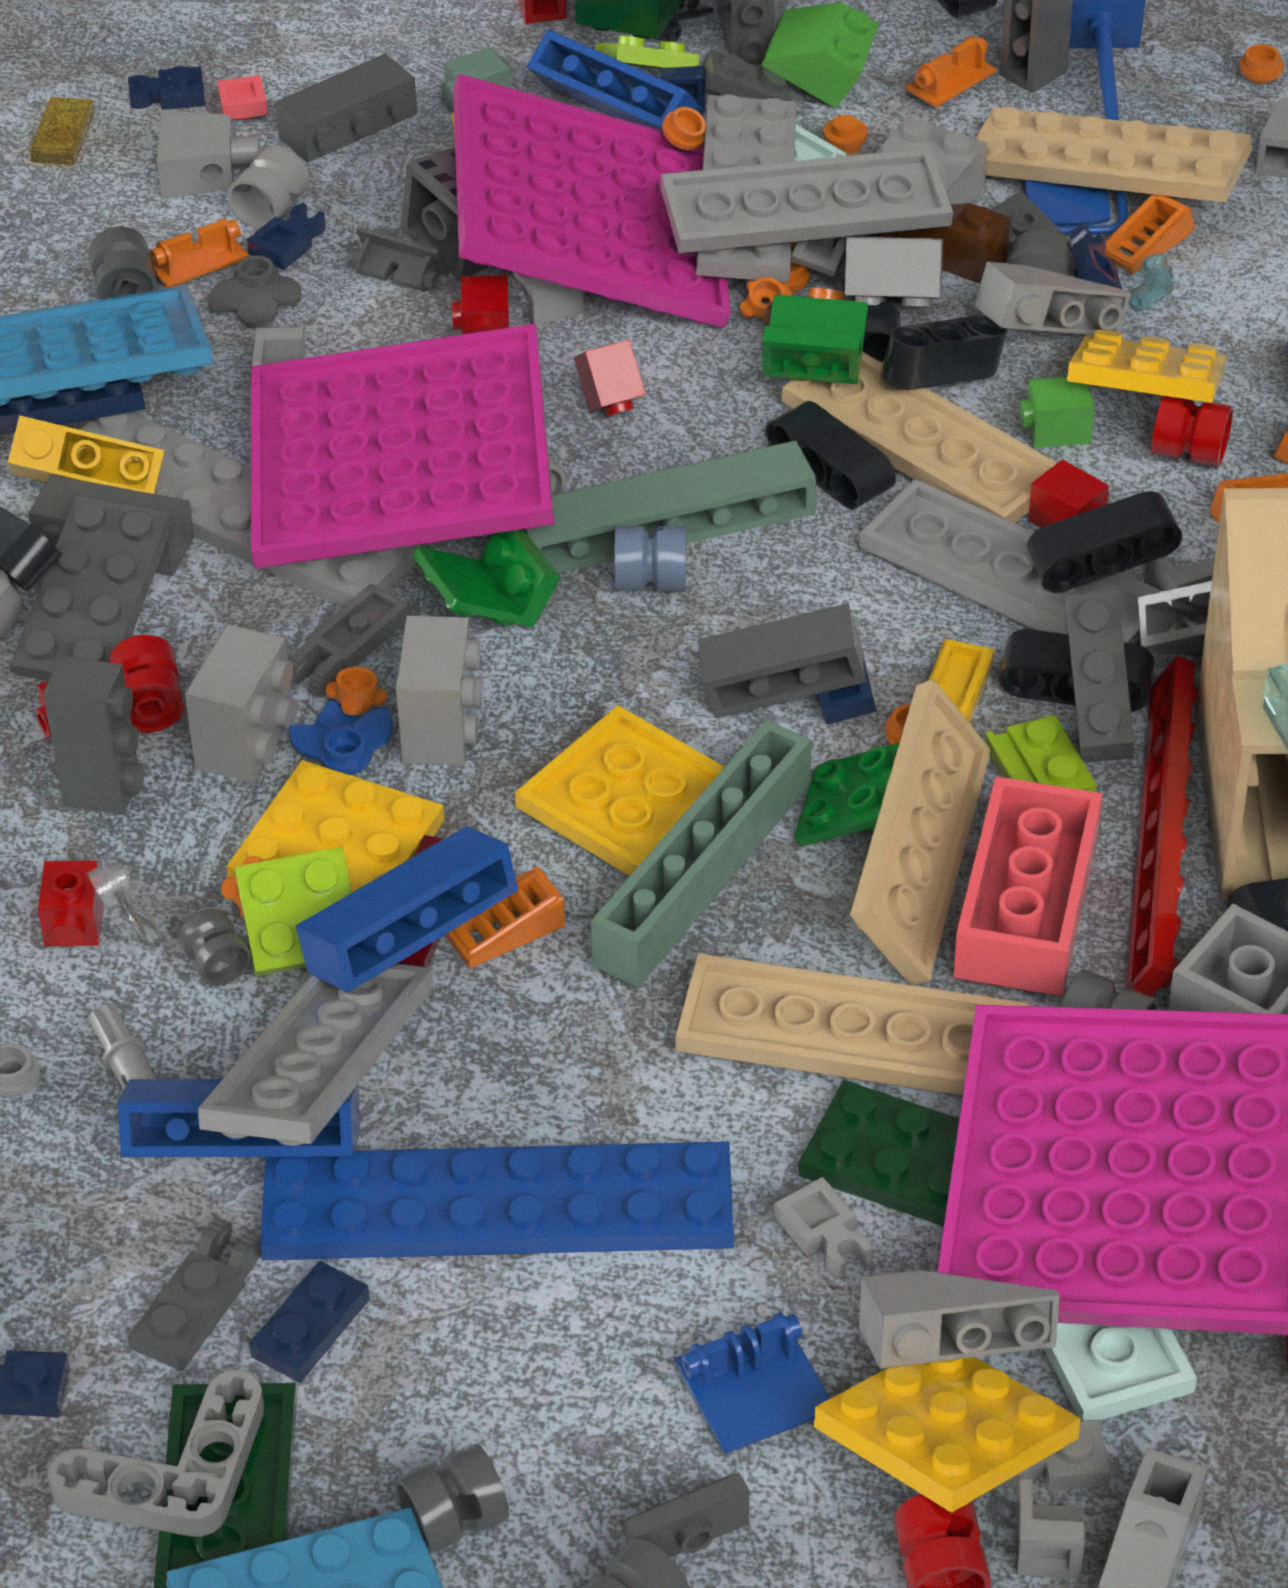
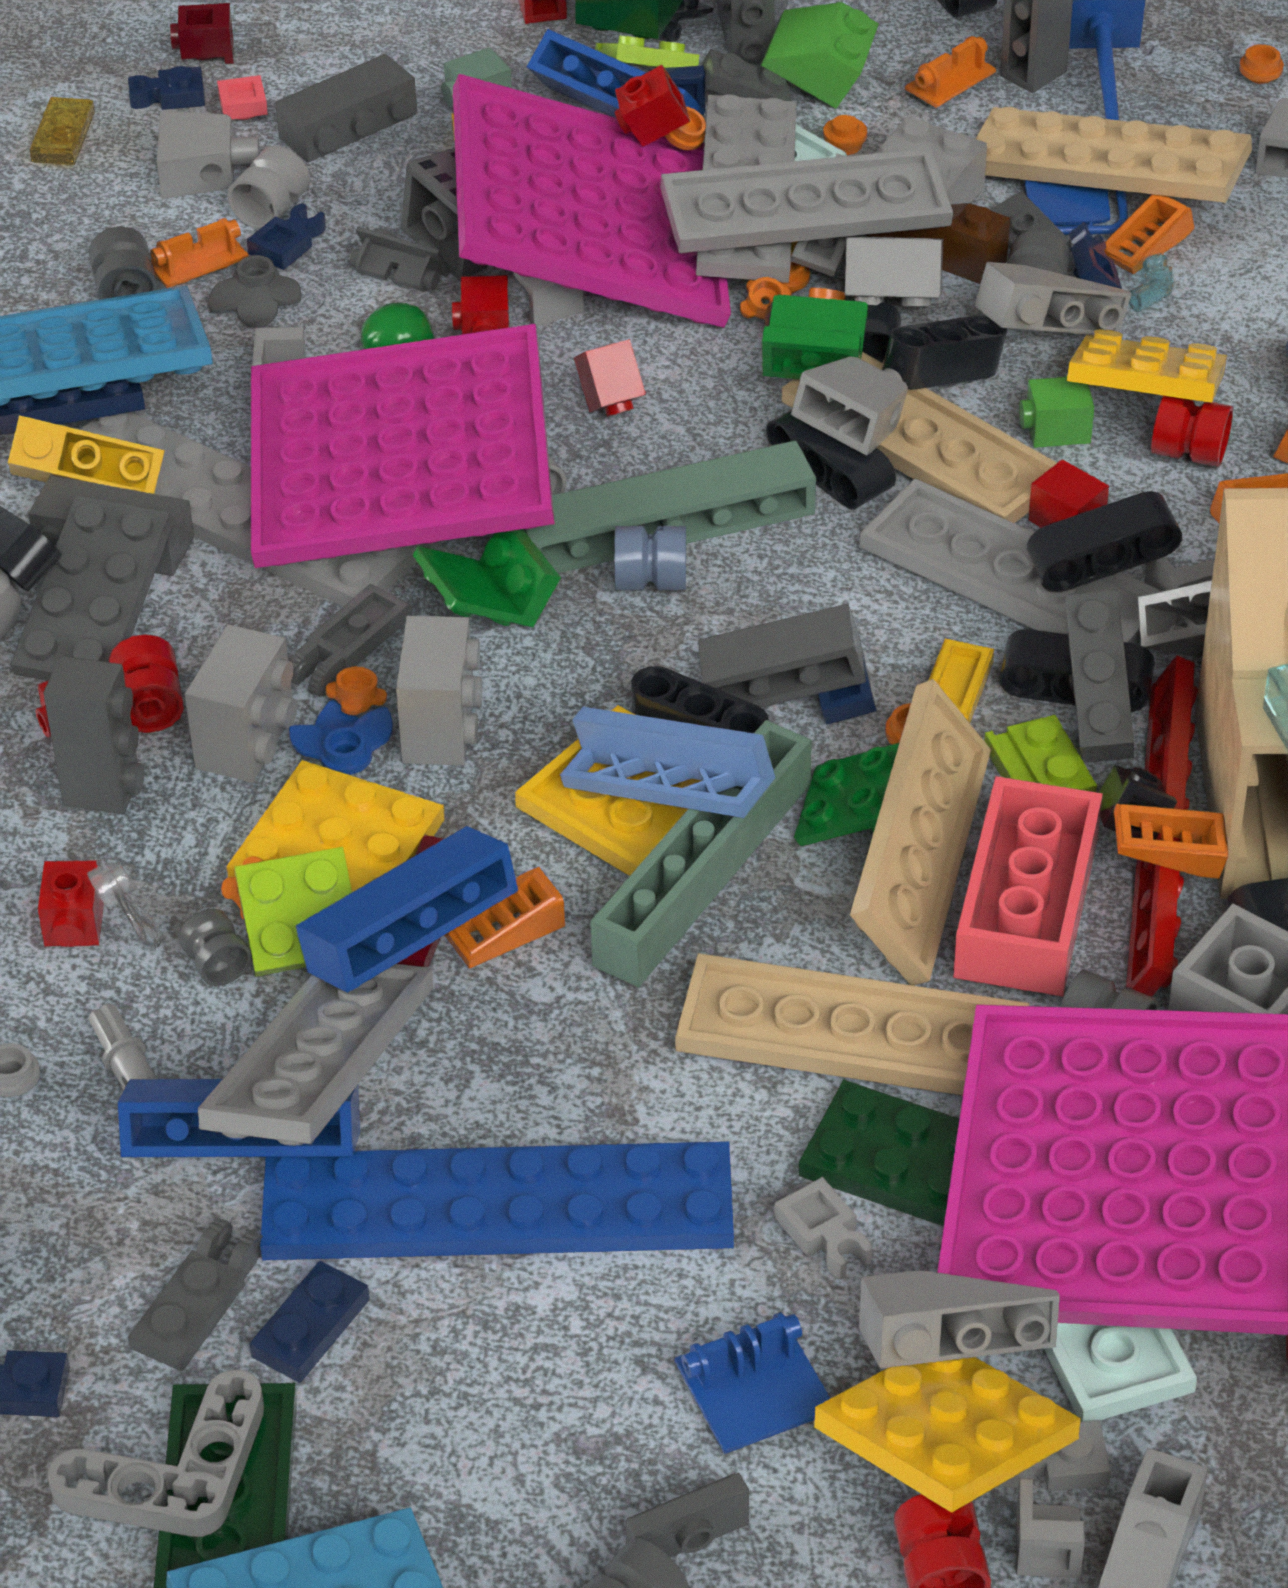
(204, 32): none -> dark red brick
(395, 325): none -> green hair
(454, 1498): dark grey wheel -> none
(650, 106): none -> red brick
(675, 697): none -> black beam
(675, 754): none -> medium blue fence
(851, 402): none -> light grey torso
(1132, 788): none -> black brick
(1202, 837): none -> orange slope

